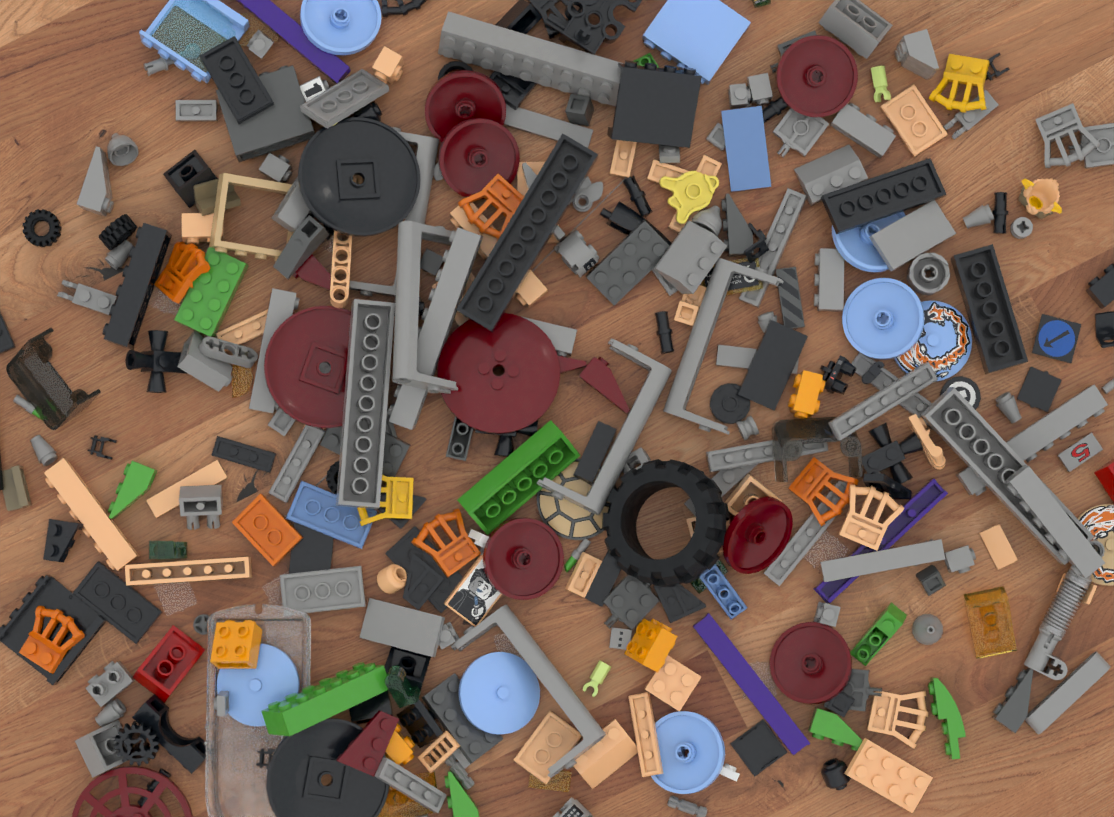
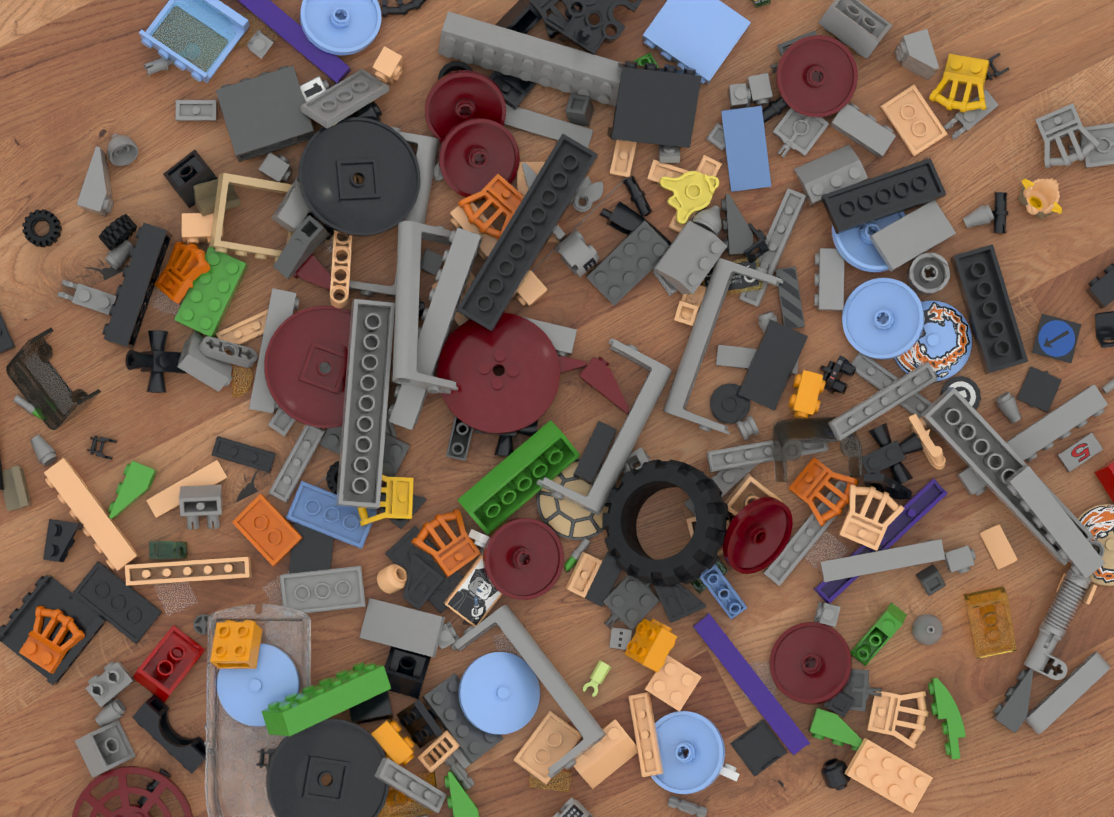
(142, 750): black gear -> none
(221, 703): light grey plate -> none
(236, 80): black tile -> none
(370, 745): dark red wing -> none
(400, 687): clear green leg -> none
(664, 332): black pin -> none
(872, 373): black piece -> none
(880, 83): yellowish green bar -> none
(1018, 230): light grey wheel -> none

